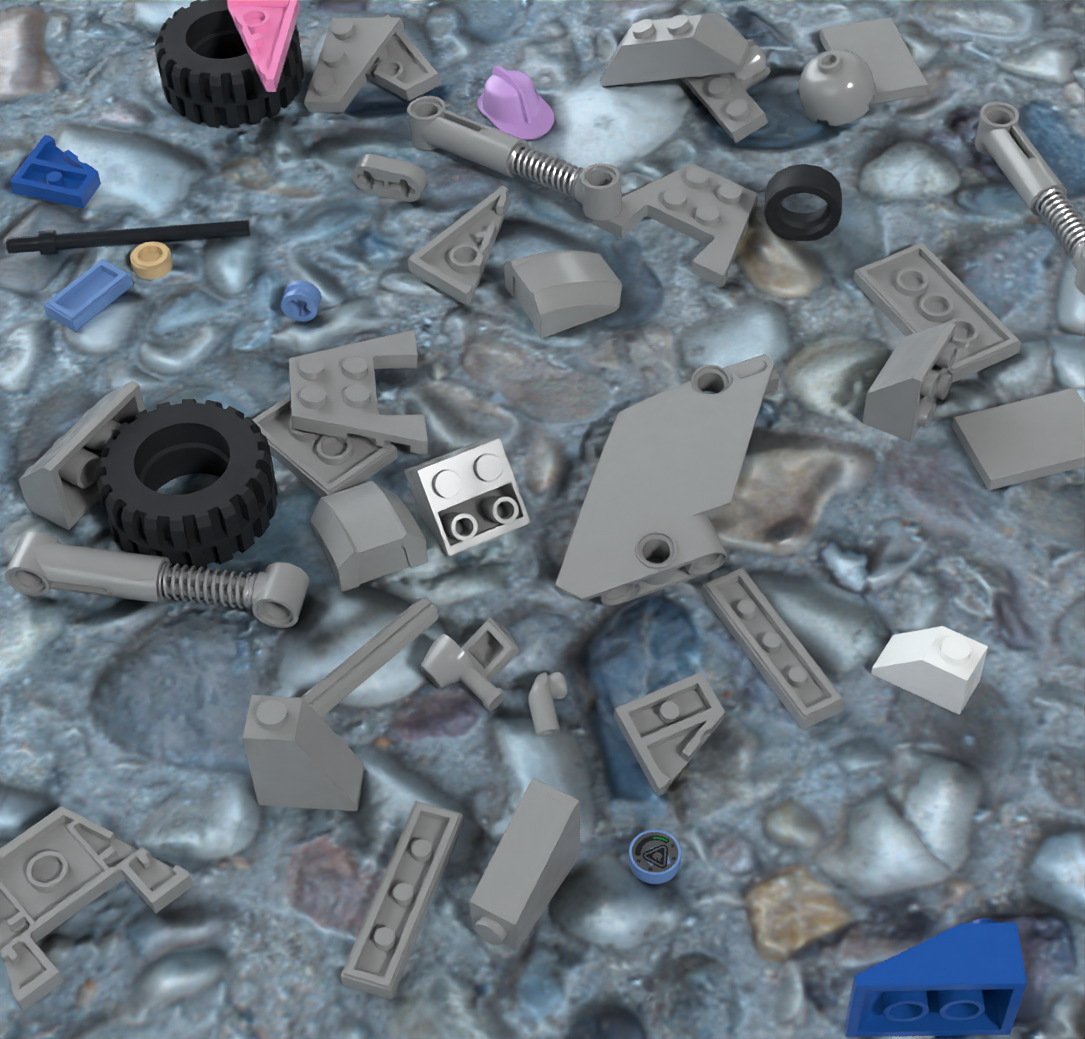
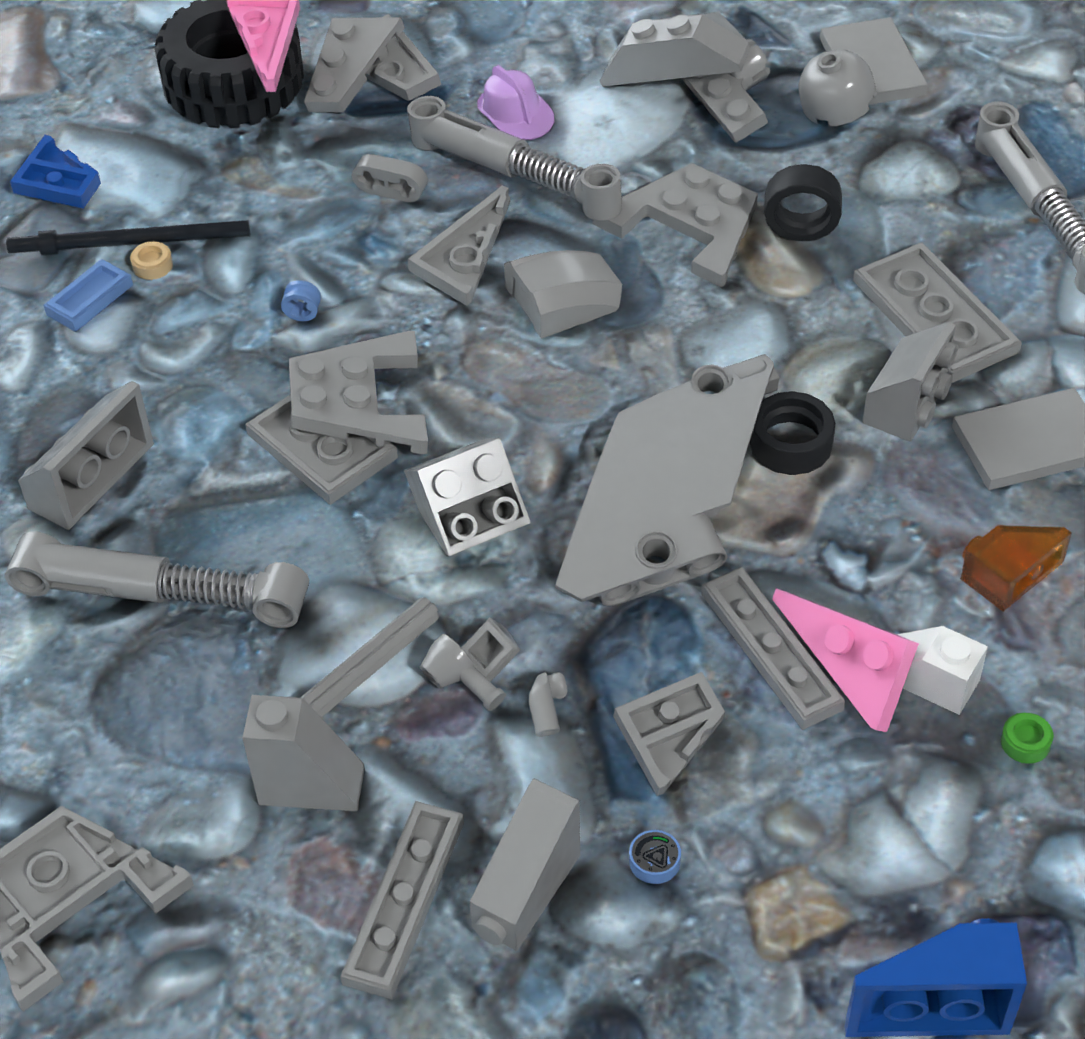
(178, 443): black tyre -> none
(367, 534): light grey slope -> none
(787, 457): none -> black tyre
(860, 657): none -> bright pink wing
(1012, 560): none -> clear orange slope
(1027, 737): none -> bright green tile

